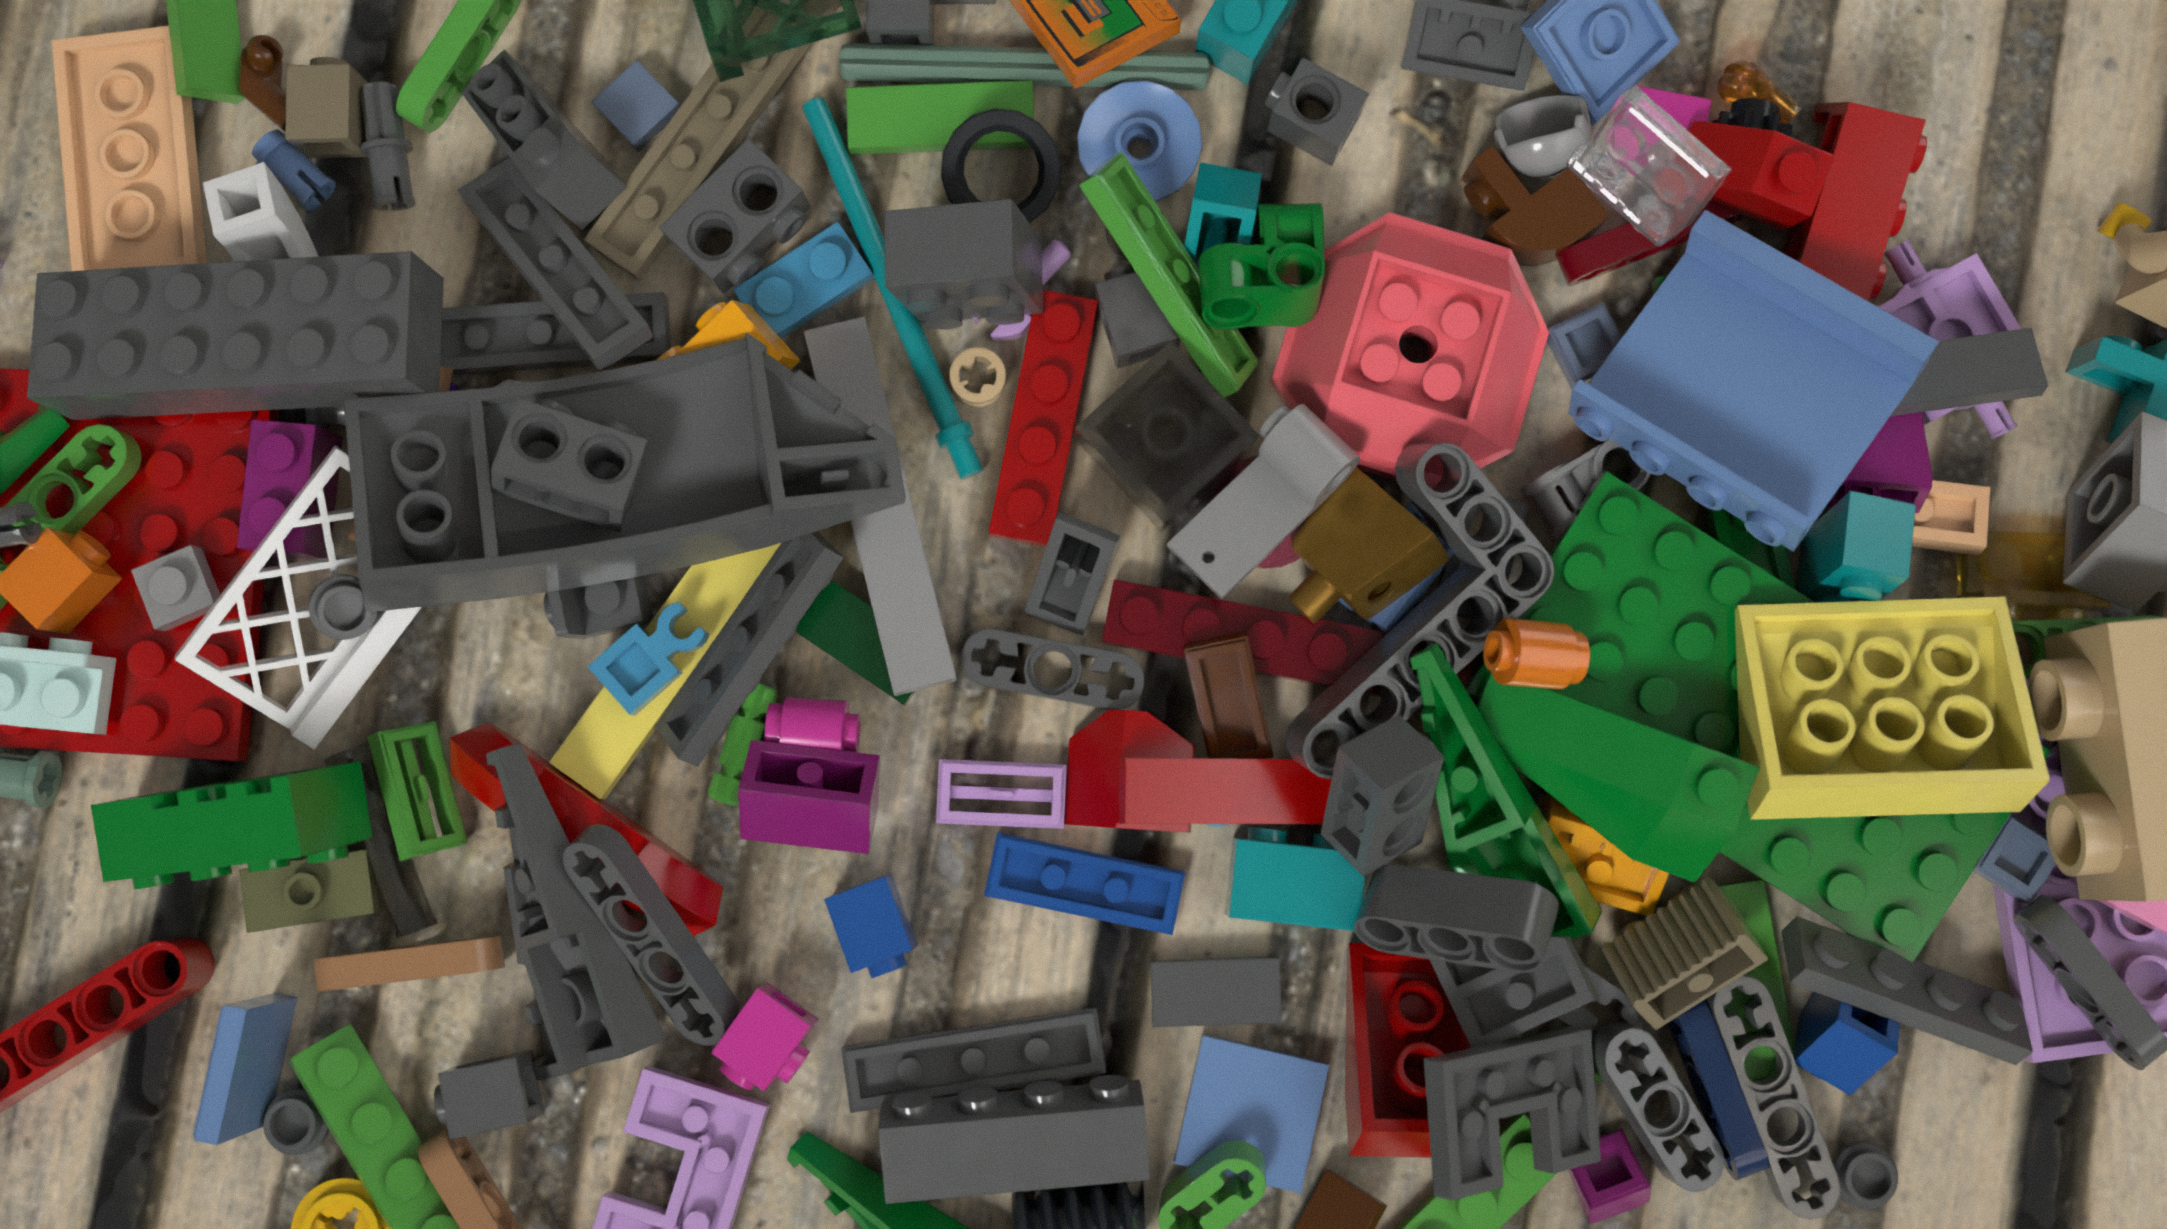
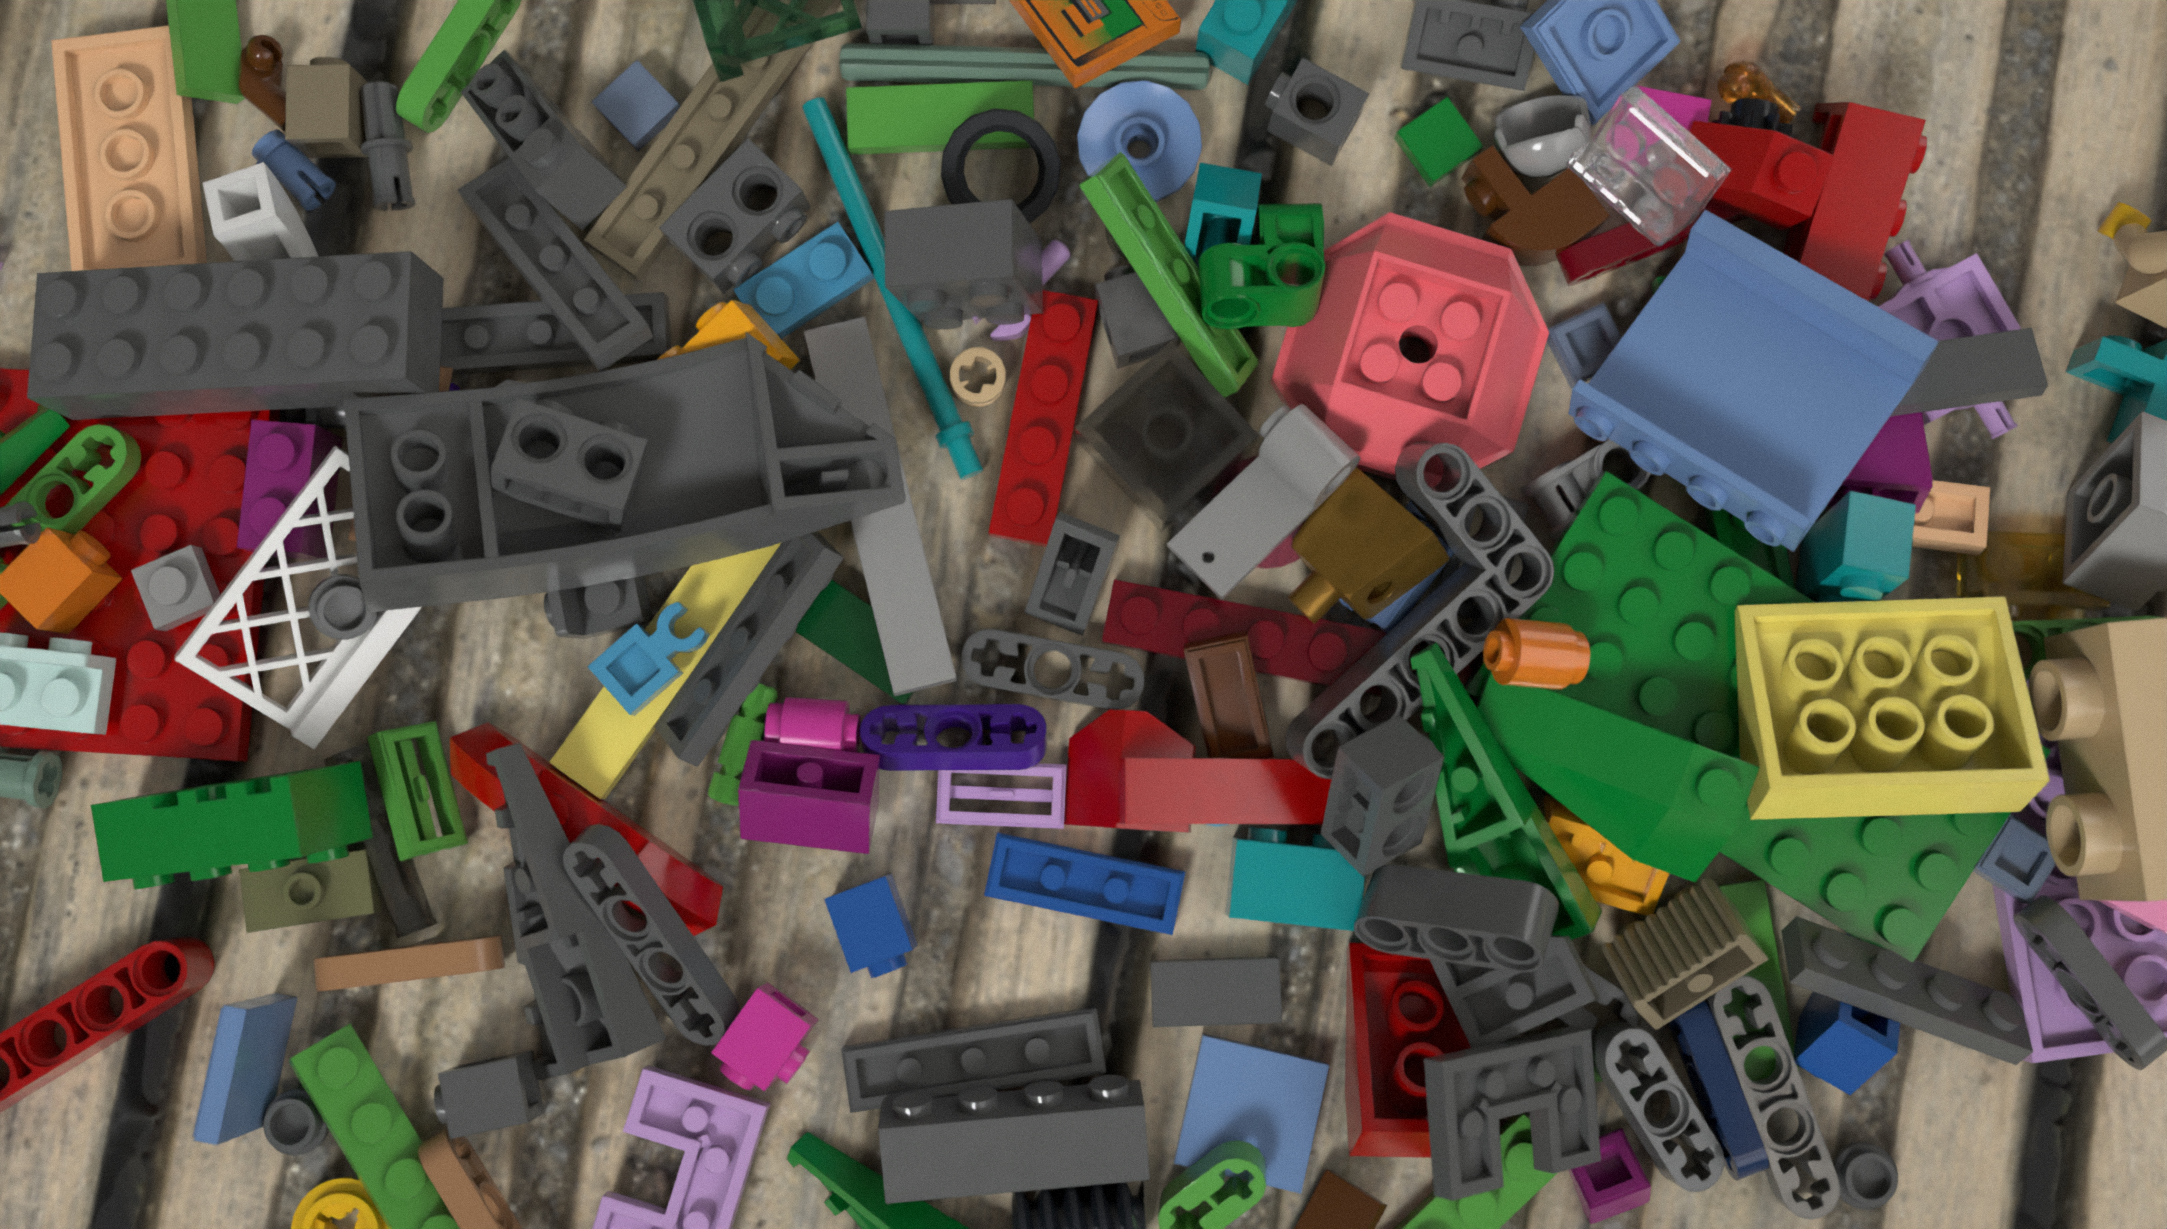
(933, 719): none -> dark purple beam
(1438, 142): none -> green tile

